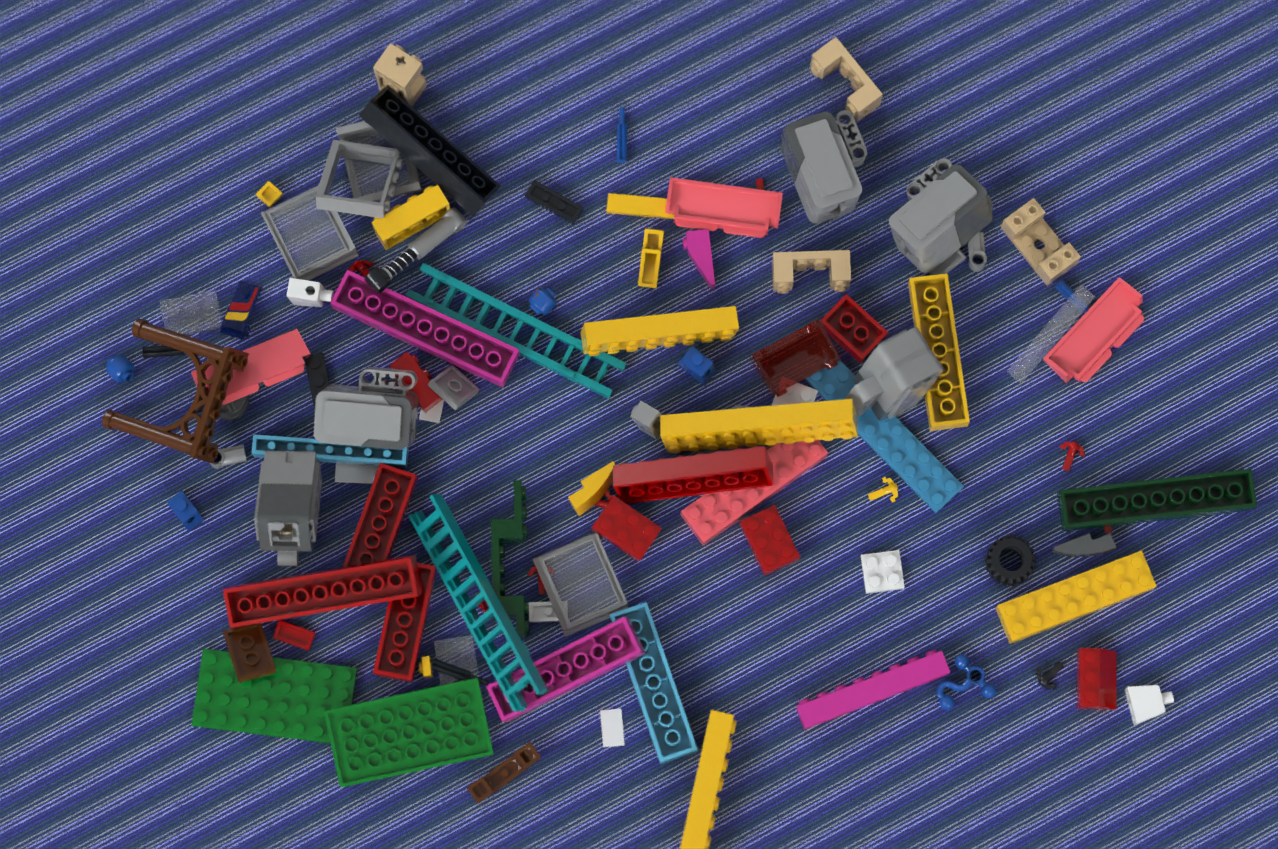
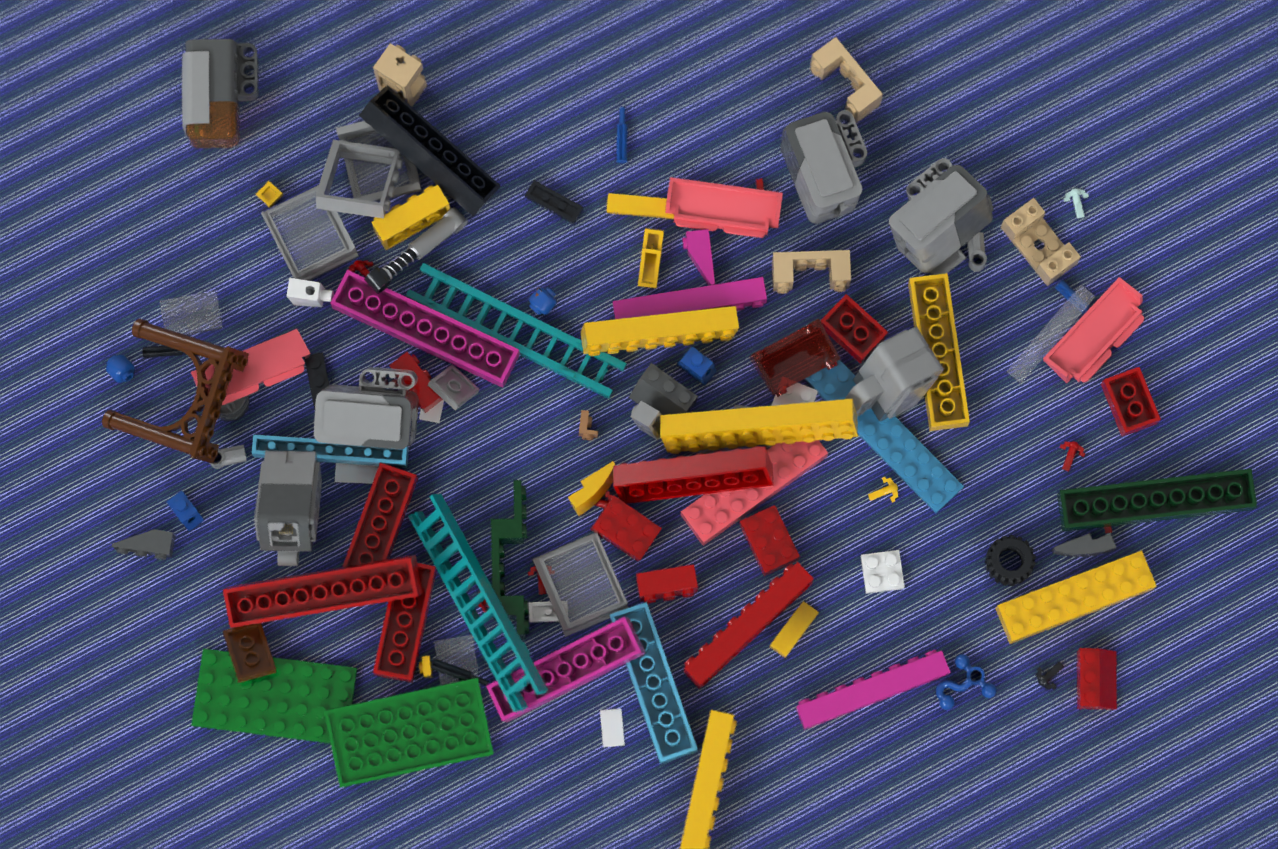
(152, 542): none -> dark grey slope
(212, 90): none -> piece
(239, 311): clear blue door -> none
(294, 635): red tile -> none
(504, 773): reddish brown slope -> none
(586, 422): none -> medium nougat bracket
(663, 392): none -> dark grey slope
(667, 584): none -> red brick
(737, 293): none -> dark pink brick
(748, 625): none -> red brick
(794, 629): none -> yellow slope
(1075, 194): none -> light aqua piece
(1130, 401): none -> red brick
(1147, 702): white torso -> none

